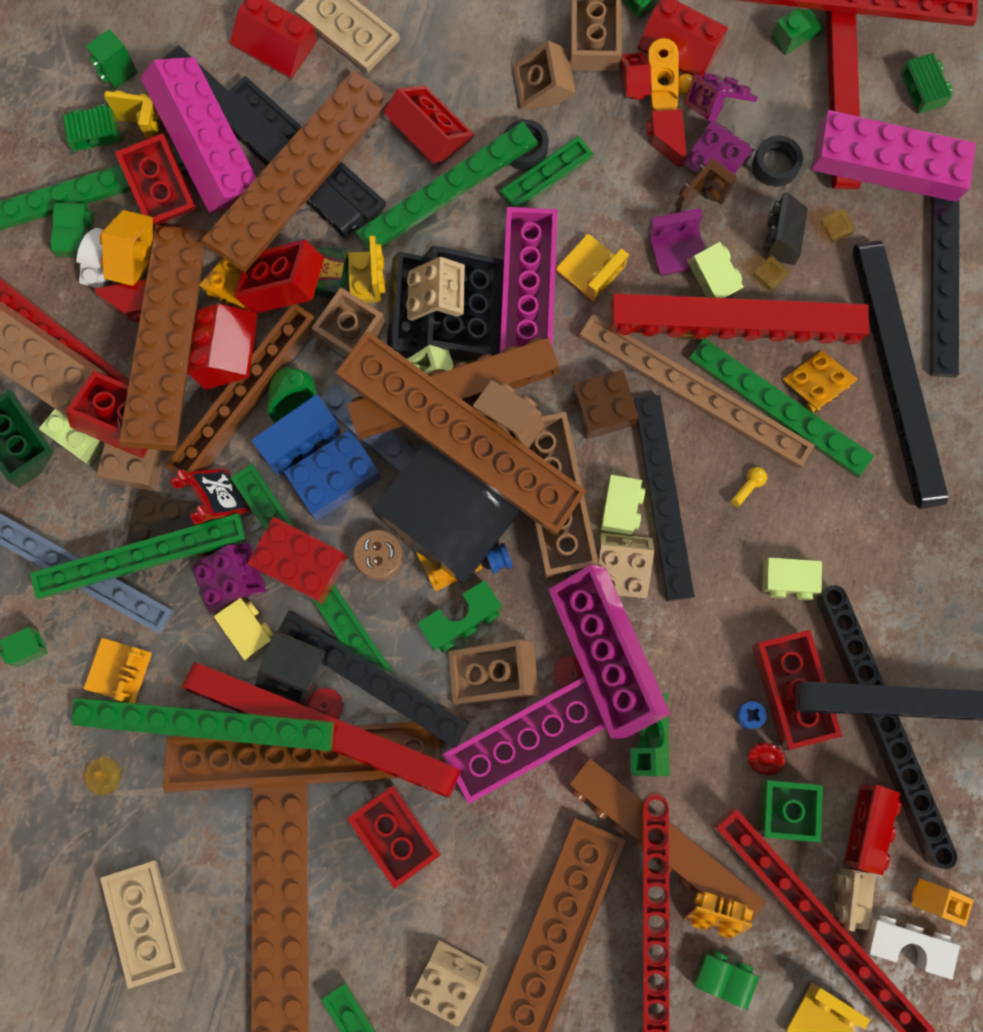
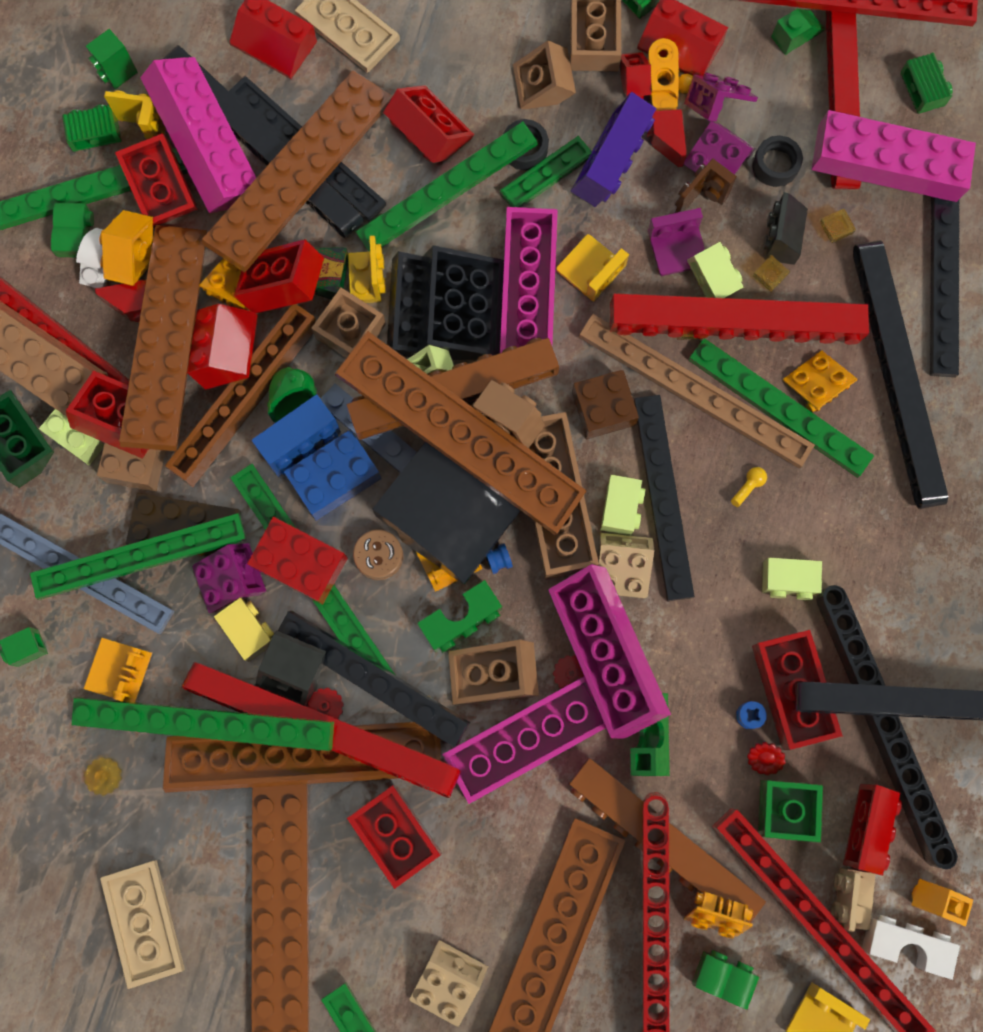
(214, 491): flag -> none
(436, 287): tan bracket -> none
(613, 150): none -> dark purple brick

